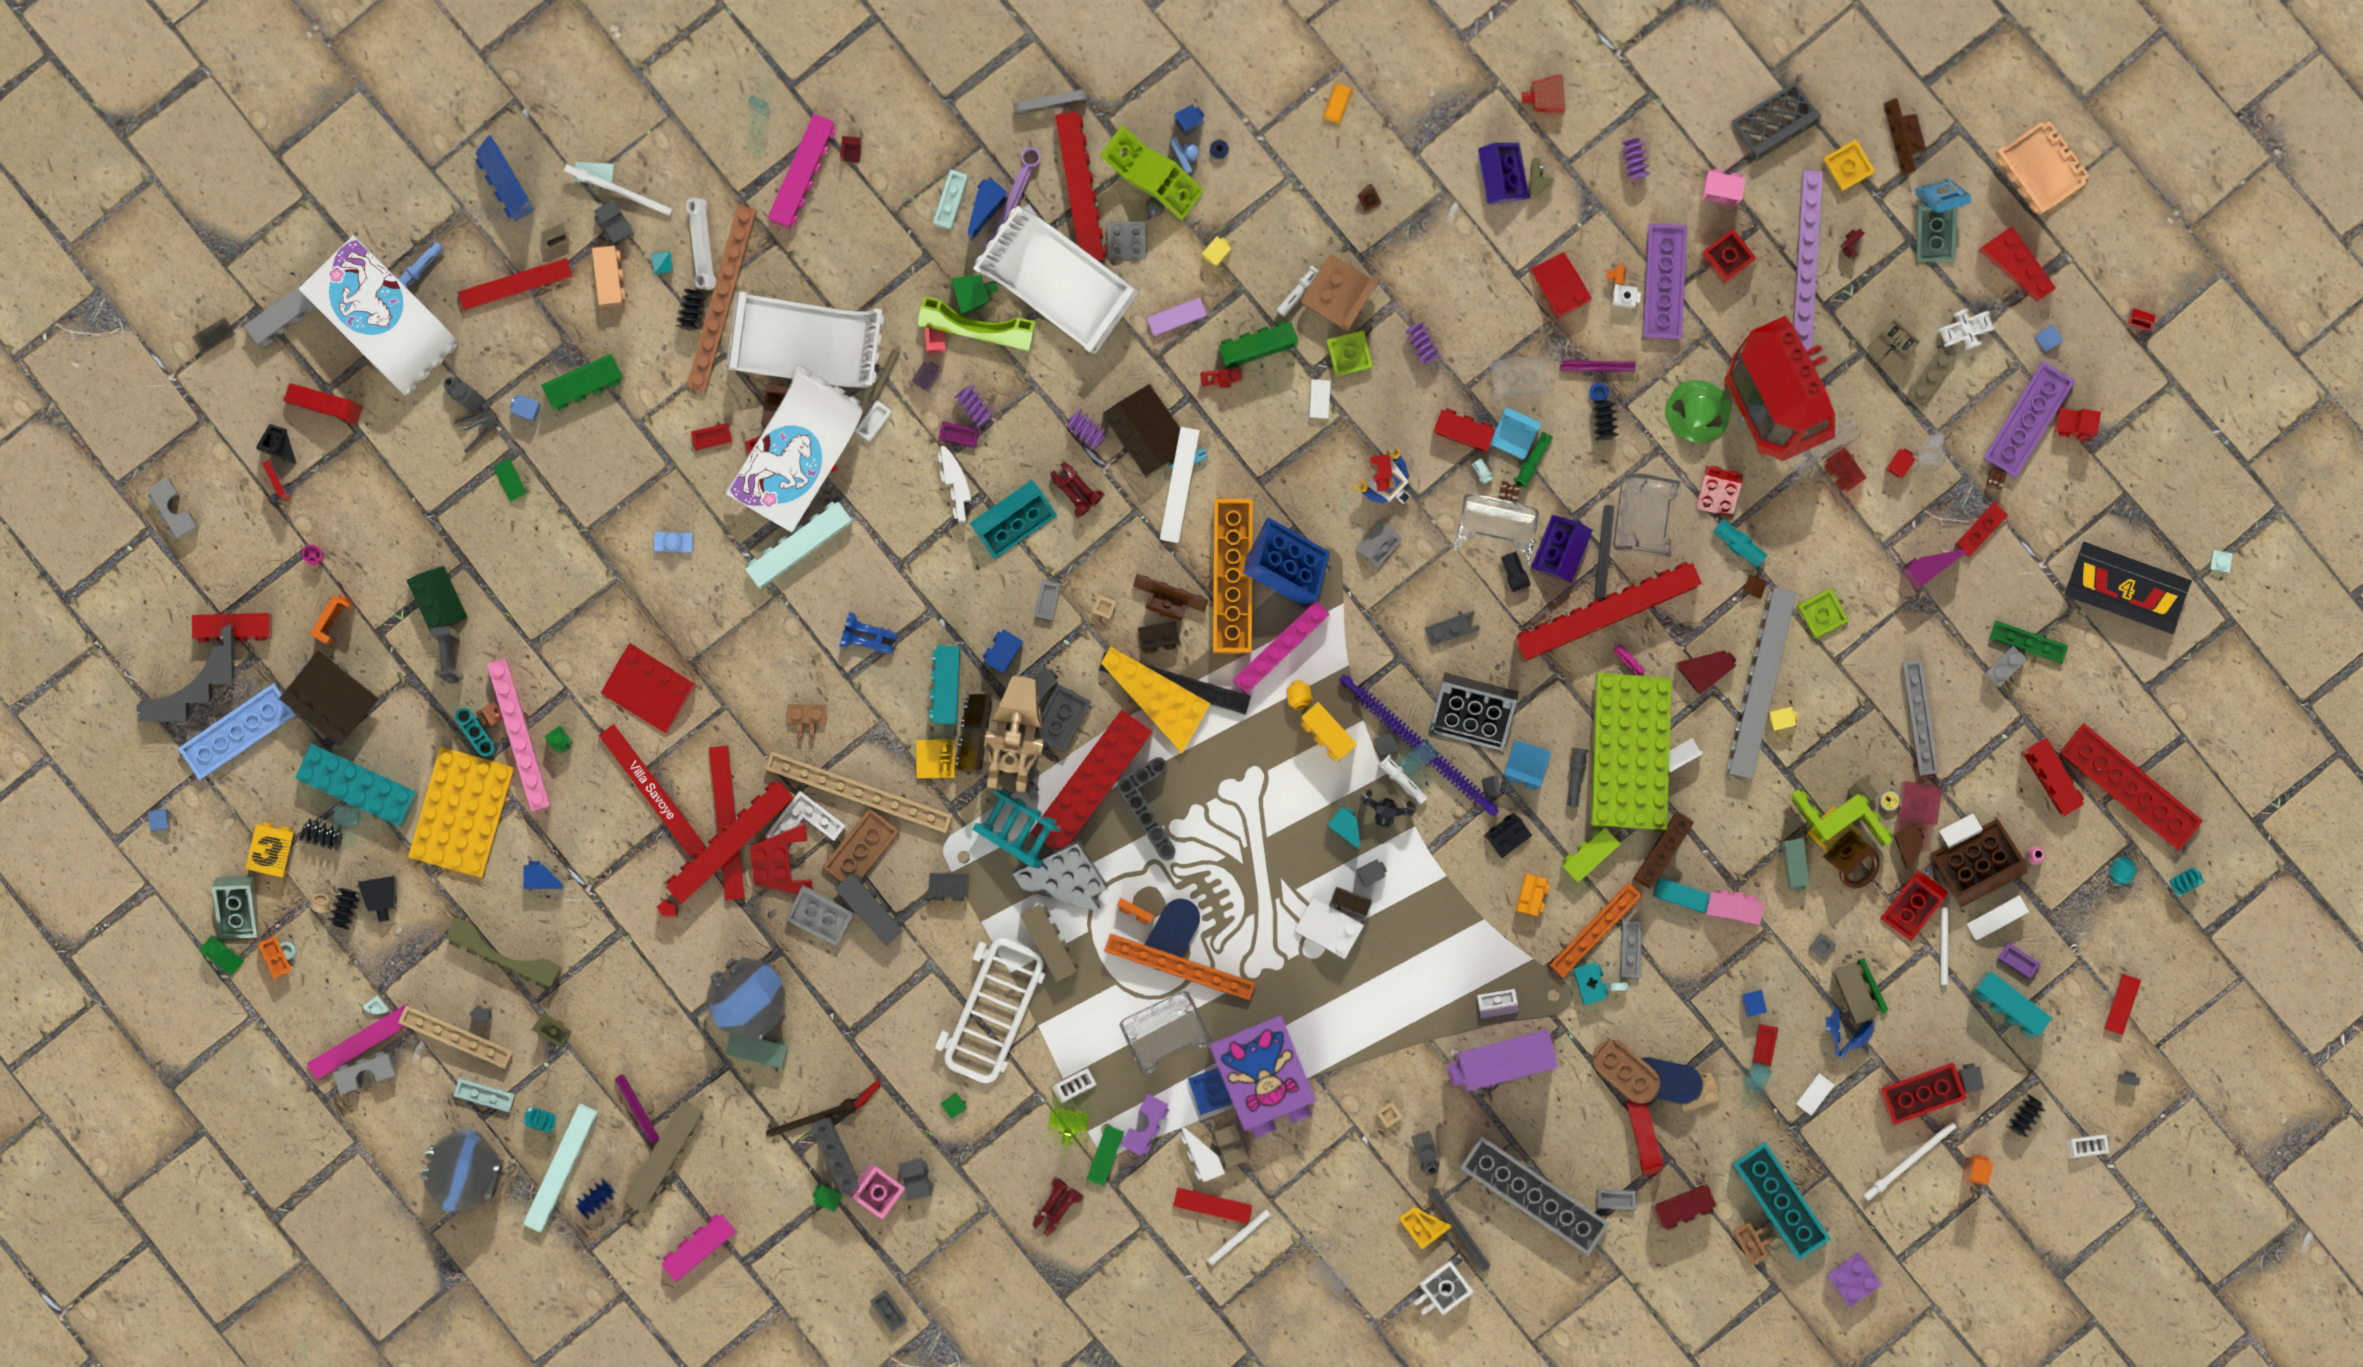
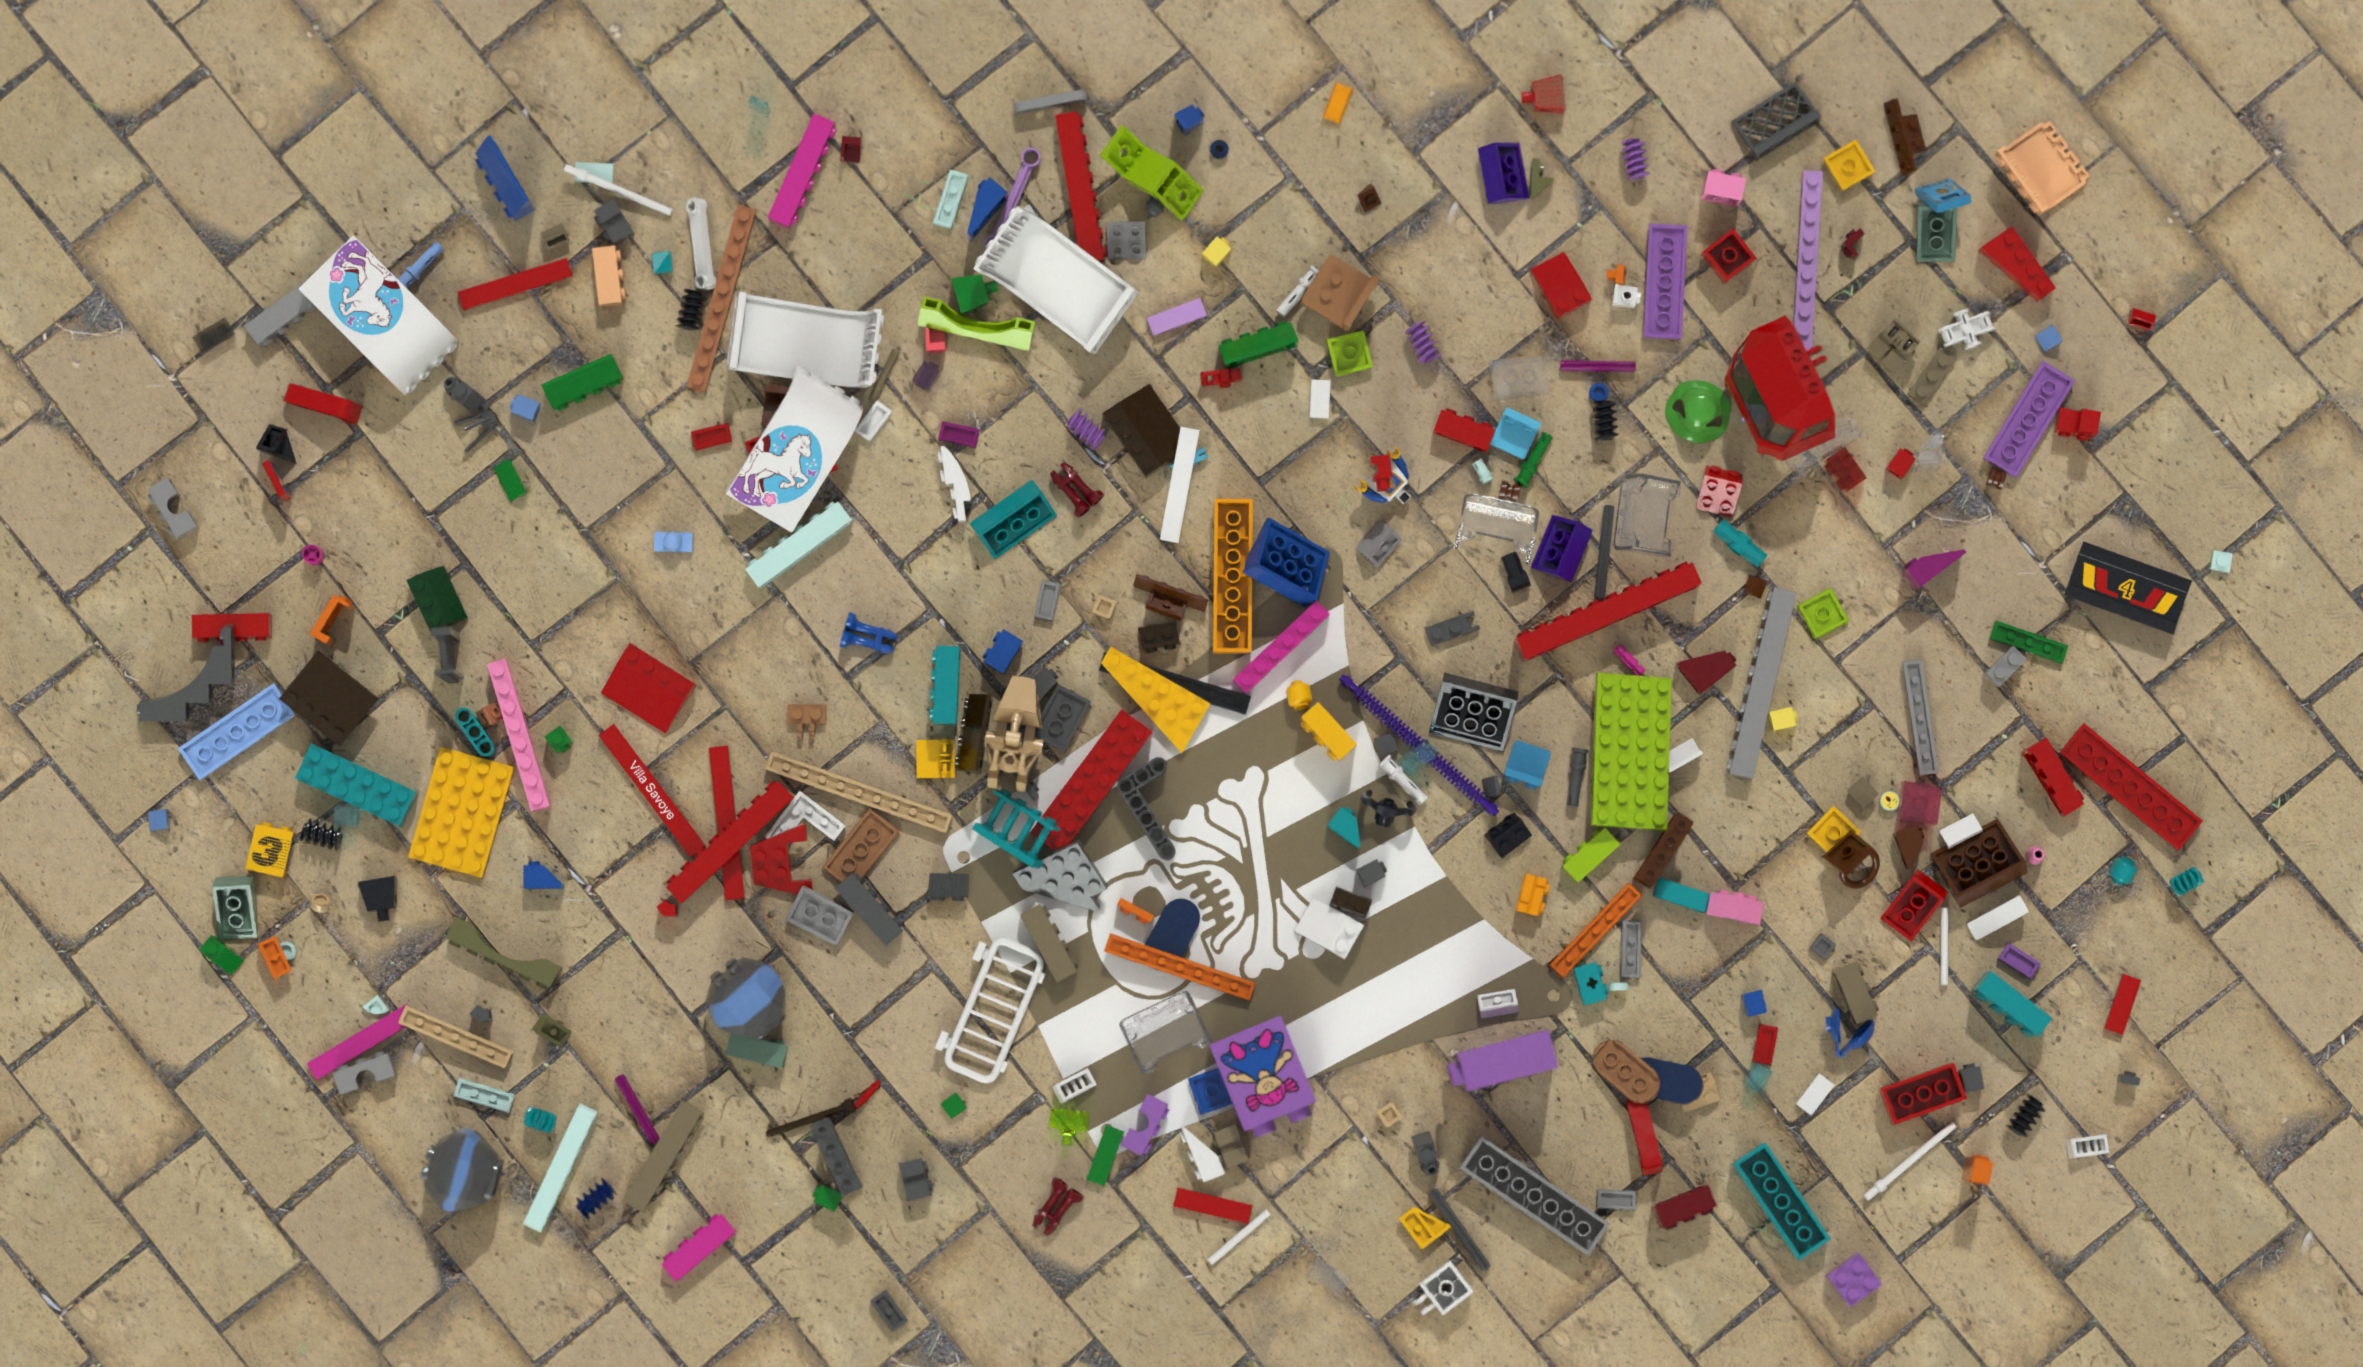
(344, 908): black piece -> none
(876, 1191): bright pink brick -> none
(975, 405): medium lavender piece -> none
(1184, 155): light blue tile -> none
(1751, 1243): medium nougat hinge -> none
(1795, 863): sand green slope -> none
(1841, 817): lime bracket -> none
(1873, 986): green bar -> none
(1981, 529): red plate -> none

